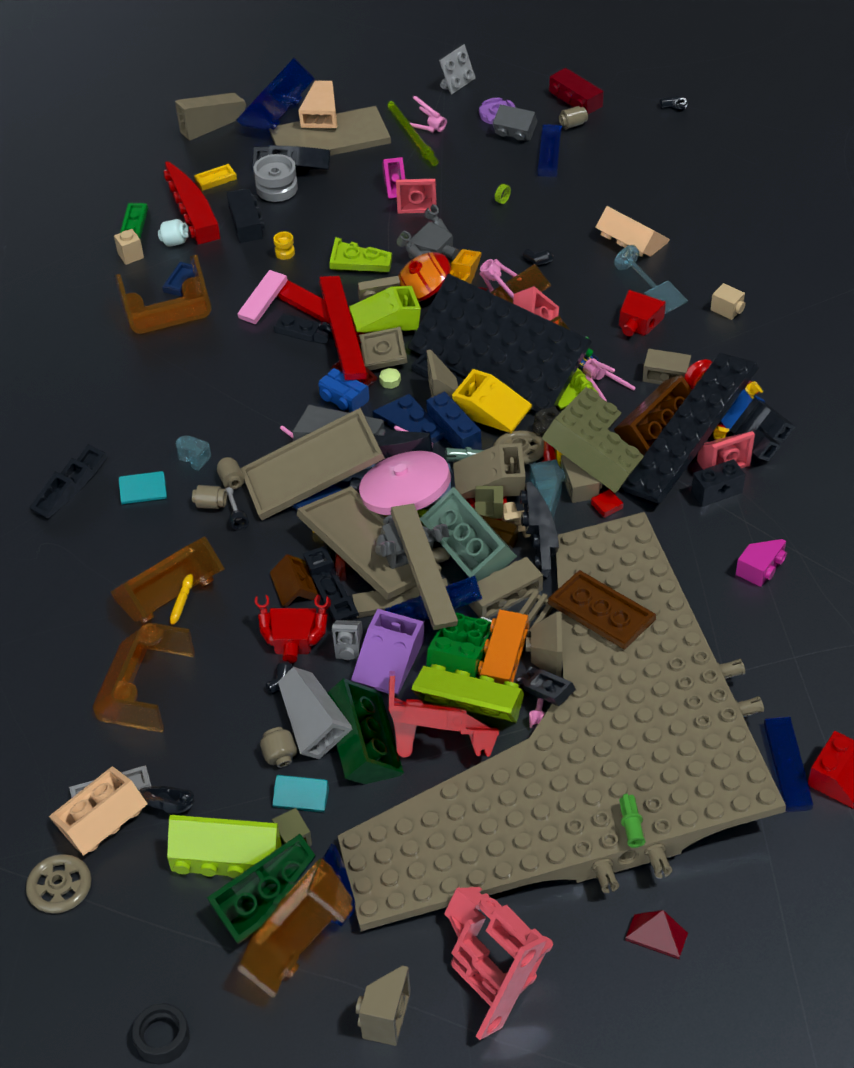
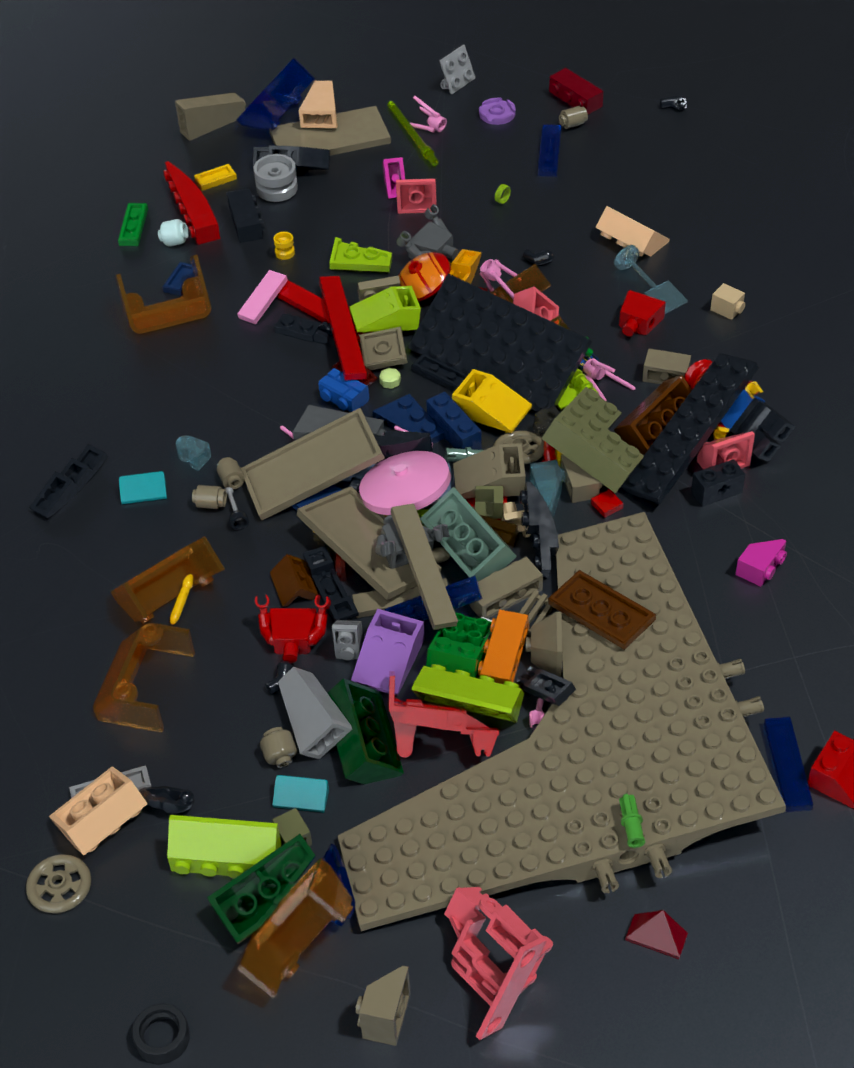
(128, 246): tan brick -> none
(439, 376): dark tan slope -> none
(514, 122): dark grey brick -> none

